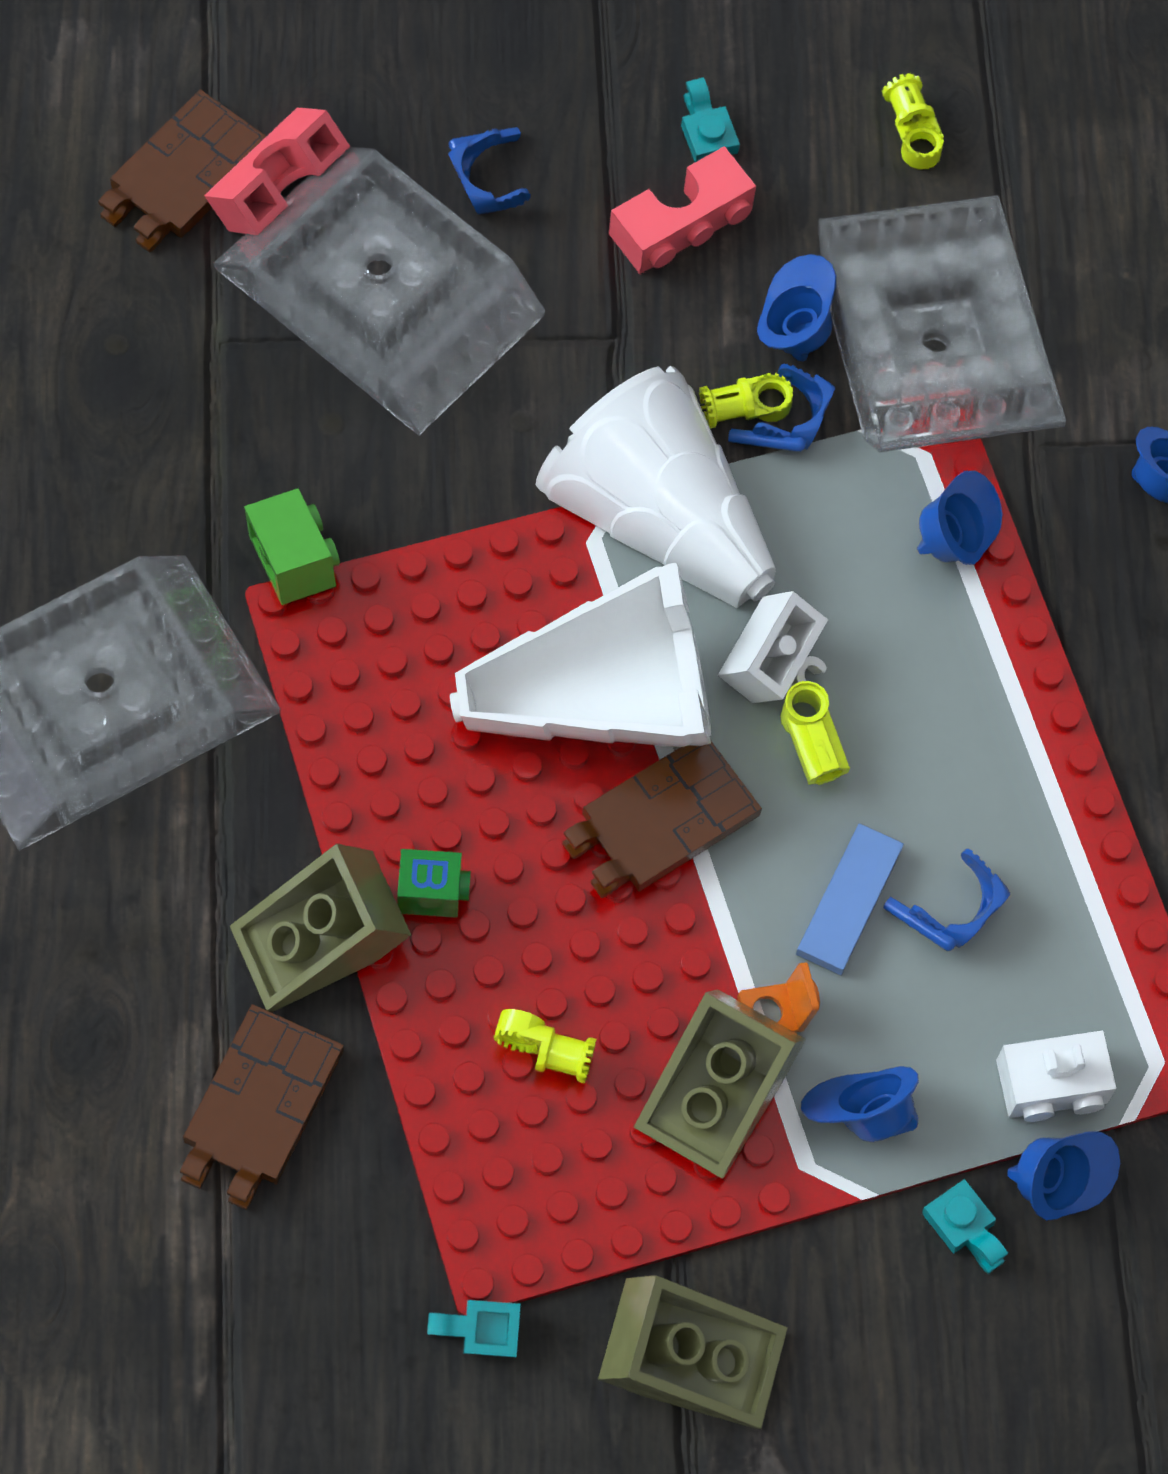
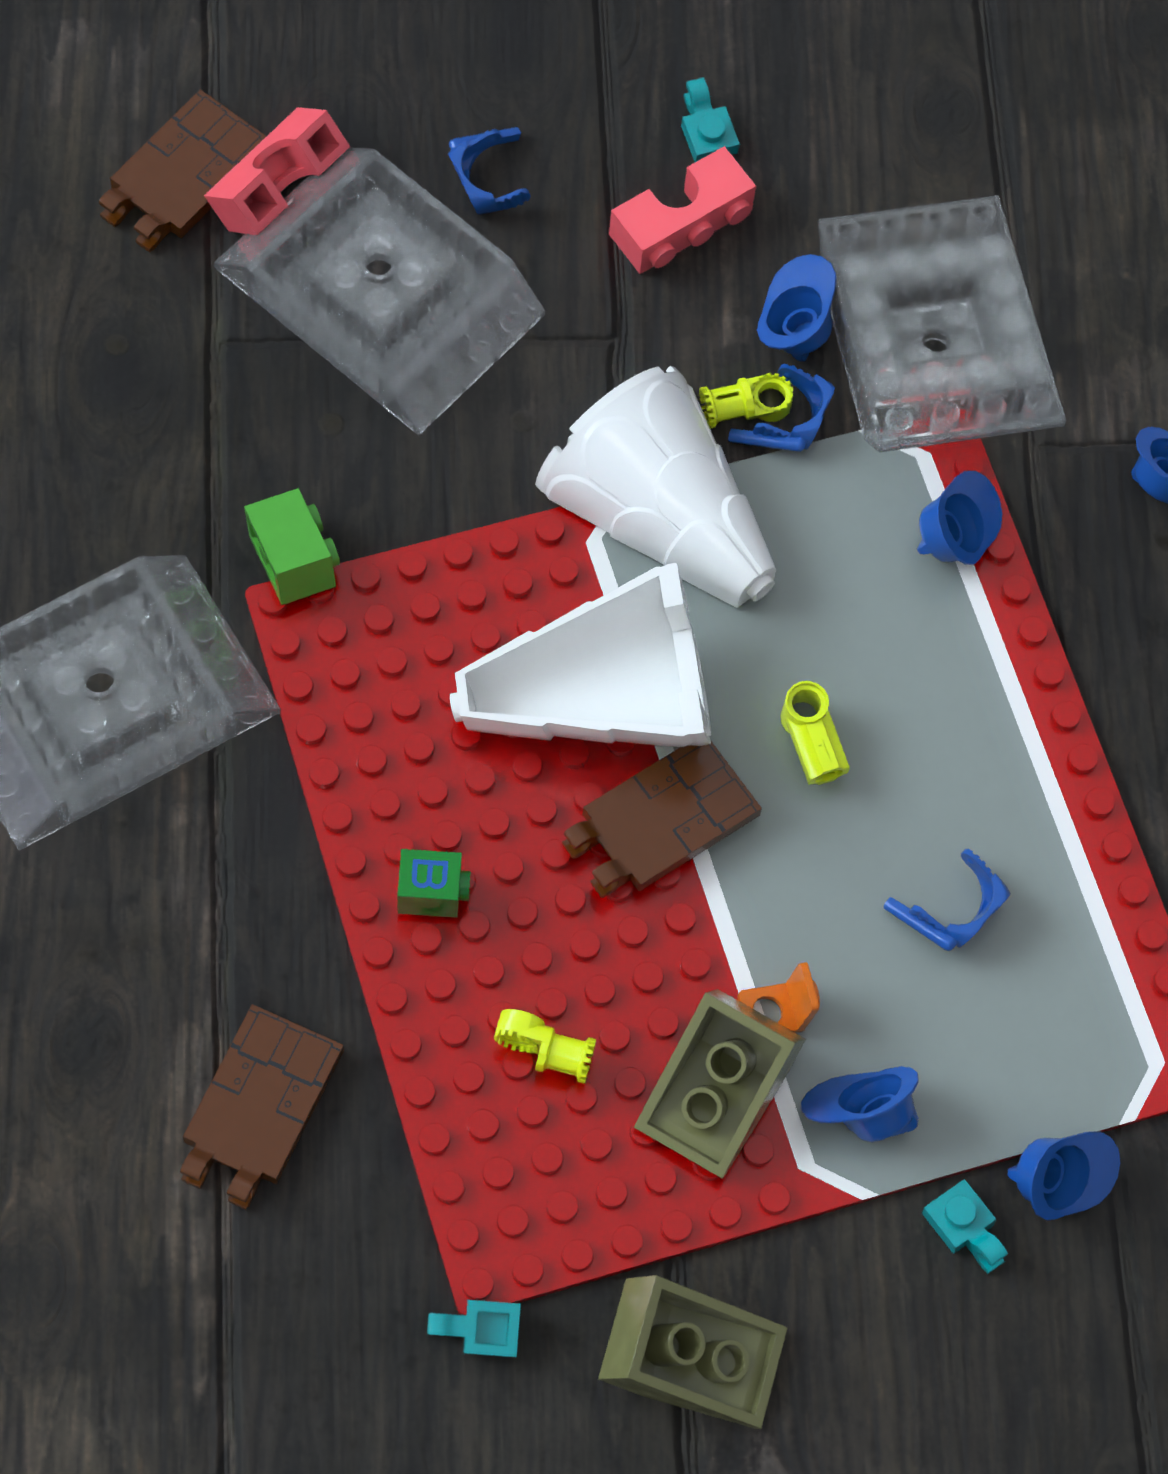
(320, 926): olive slope -> none
(775, 648): white brick -> none
(849, 899): medium blue tile -> none
(923, 125): neon yellow connector -> none
(1056, 1076): white brick -> none

